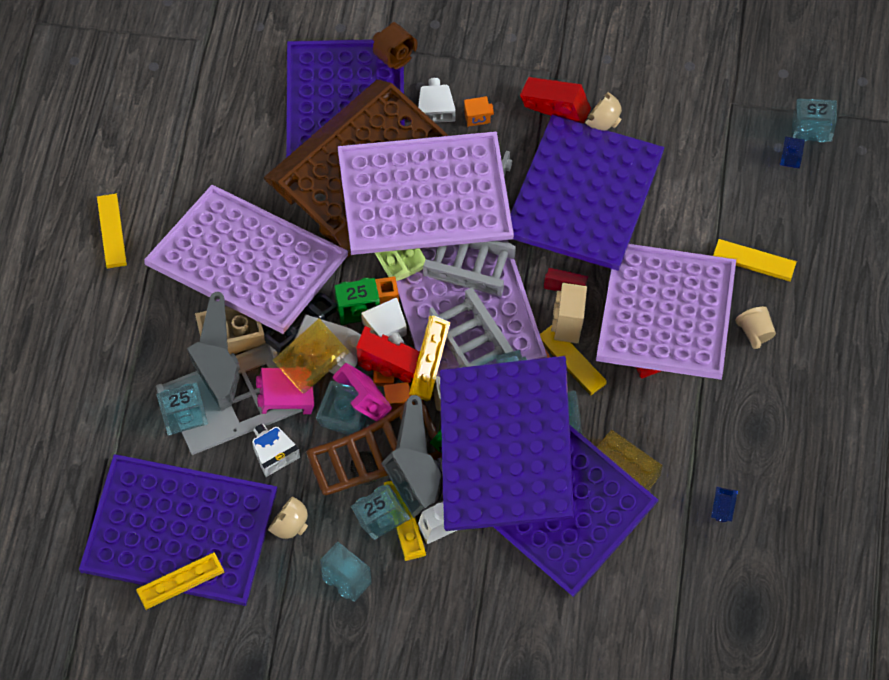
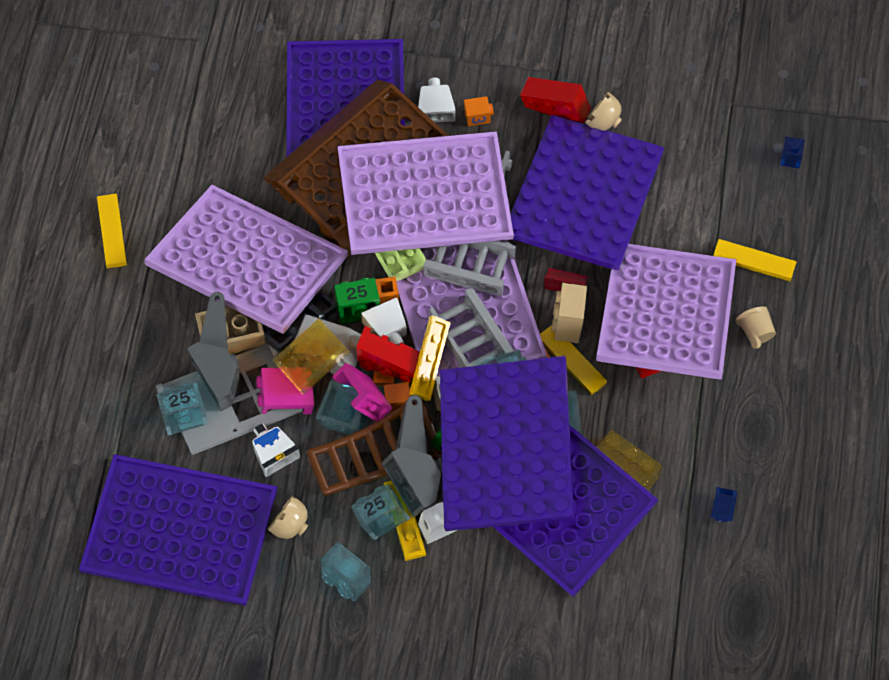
(179, 581): yellow tile -> none
(394, 46): reddish brown brick -> none
(814, 120): clear light blue brick -> none

